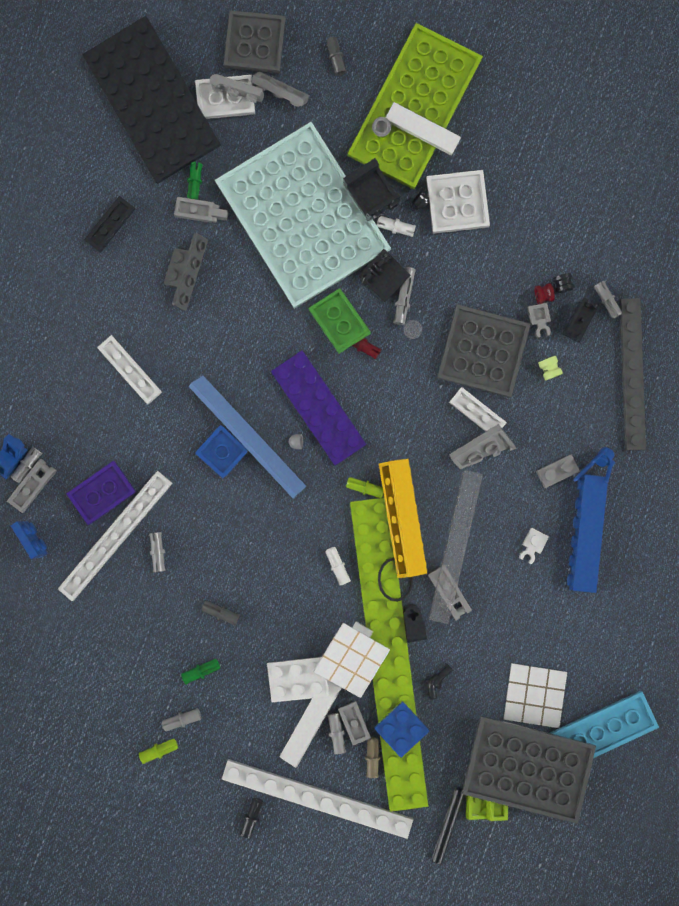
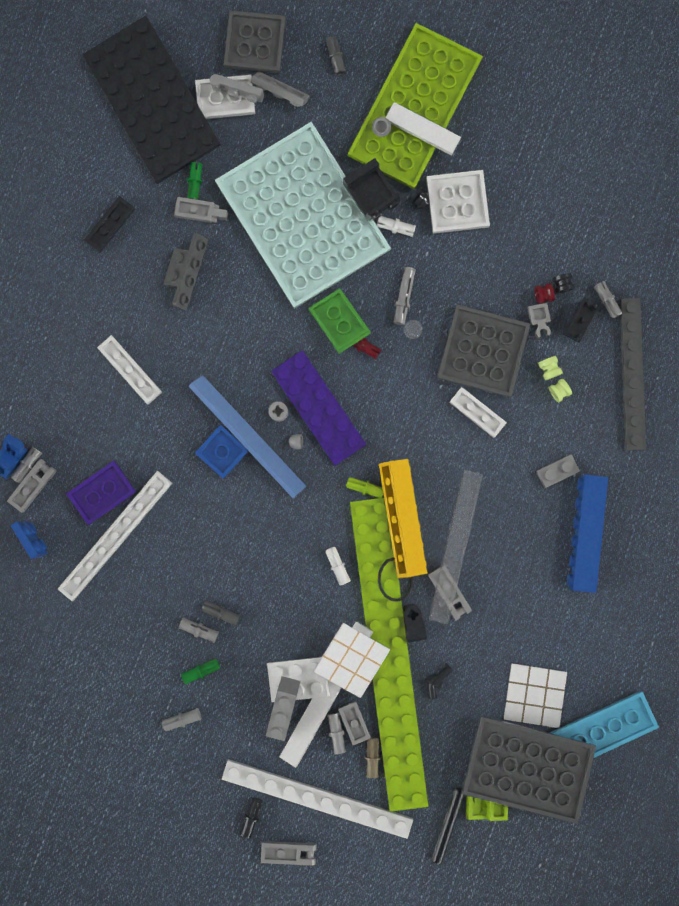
(157, 552): light grey pin -> none
(158, 751): lime axle -> none
(198, 630): none -> light grey pin
(280, 411): none -> light grey wheel
(283, 708): none -> light grey brick
(288, 853): none -> light grey plate
(384, 275): black hinge -> none
(401, 729): blue plate -> none
(484, 445): light grey wing -> none
(534, 542): white plate -> none
(560, 390): none -> yellowish green wheel
(602, 459): blue plant -> none

